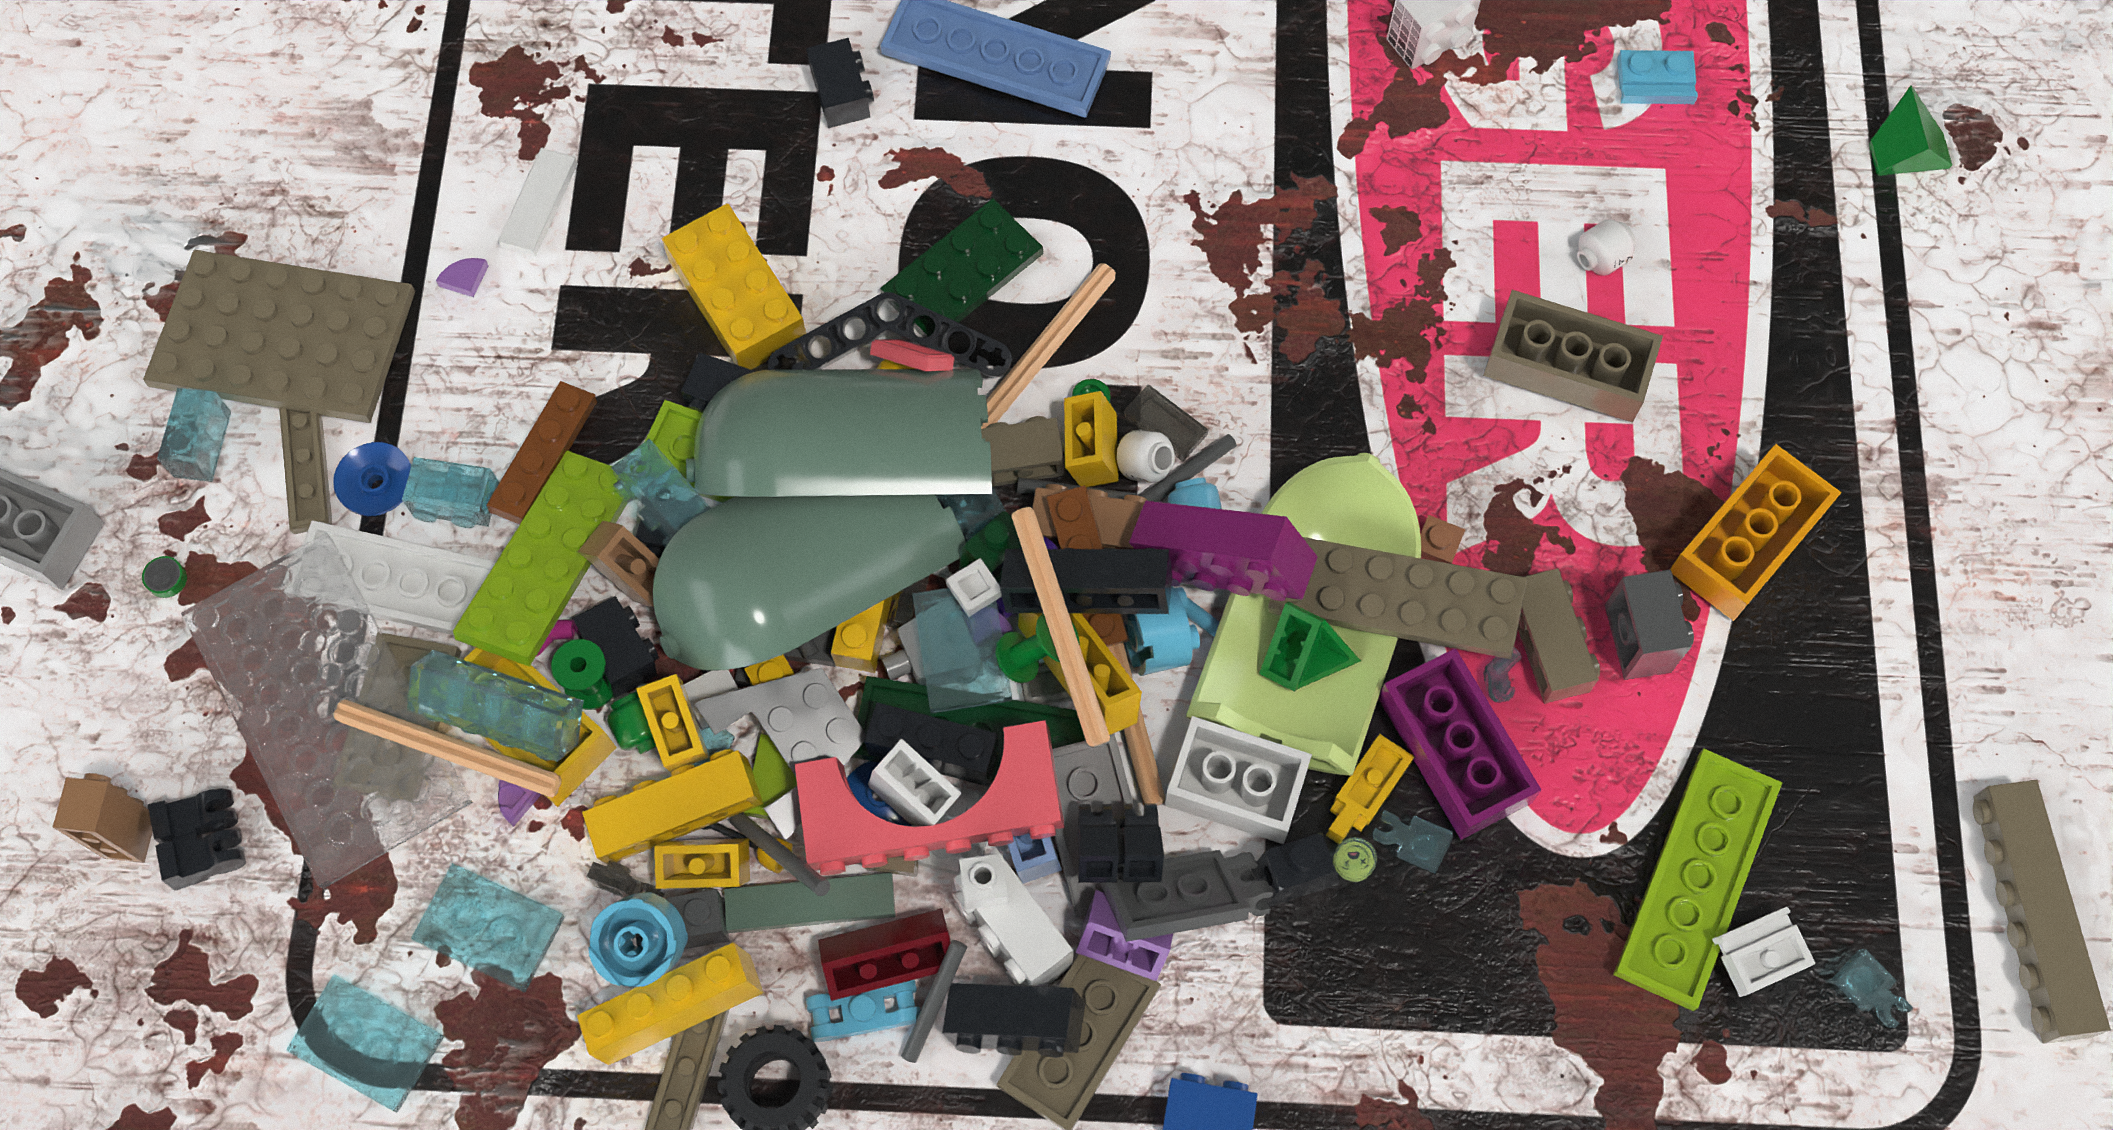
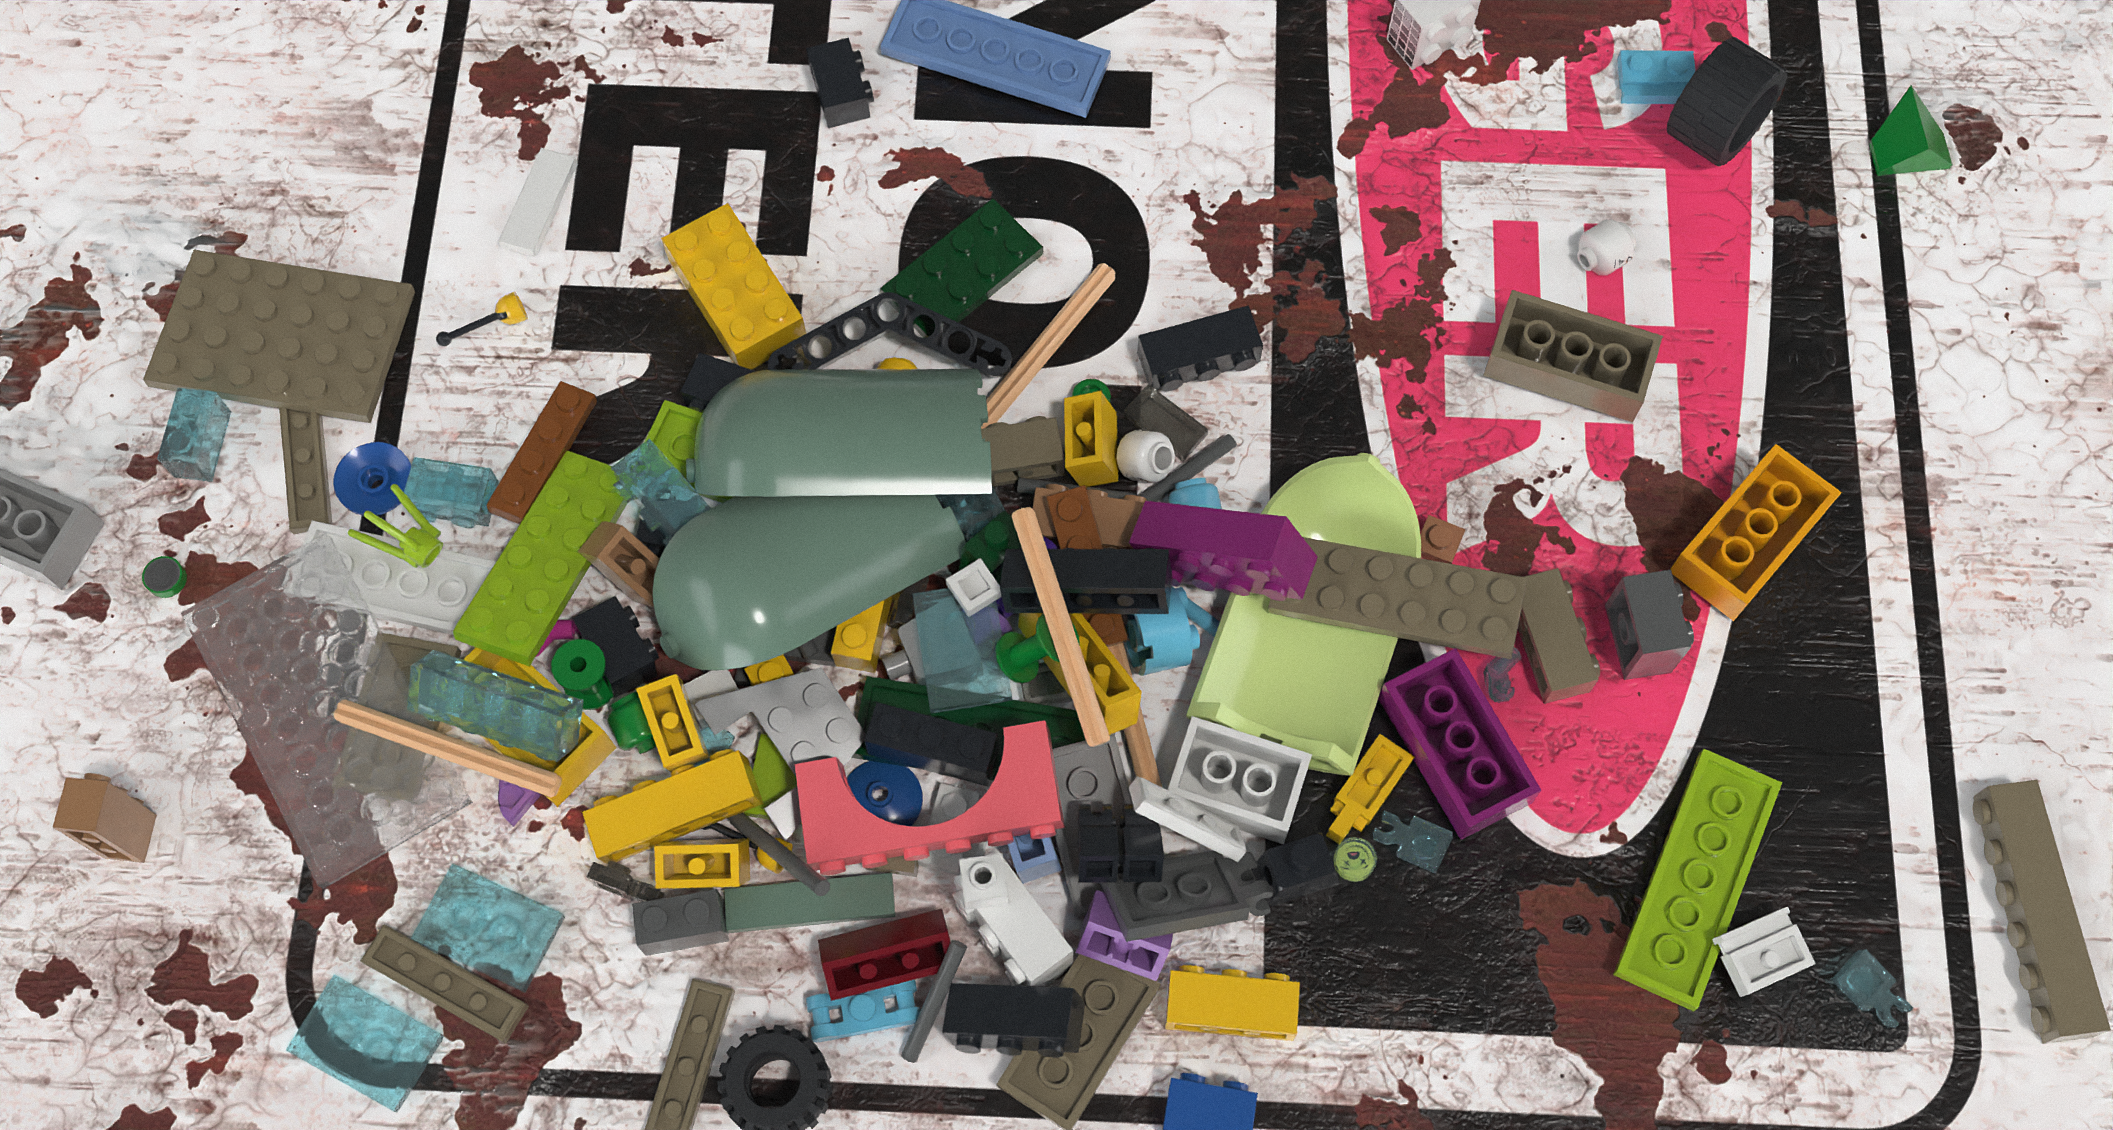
(182, 851): black legs -> none
(419, 546): none -> lime plant
(444, 983): none -> dark tan tile
(463, 276): medium lavender tile -> none
(507, 309): none -> hinge
(617, 925): medium azure brick -> none
(670, 1004): yellow brick -> none
(912, 355): coral tile -> none
(912, 786): white torso -> none
(1187, 818): none -> white tile
(1200, 349): none -> black brick
(1232, 1003): none -> yellow brick
(1304, 650): green slope -> none
(1726, 101): none -> black tyre

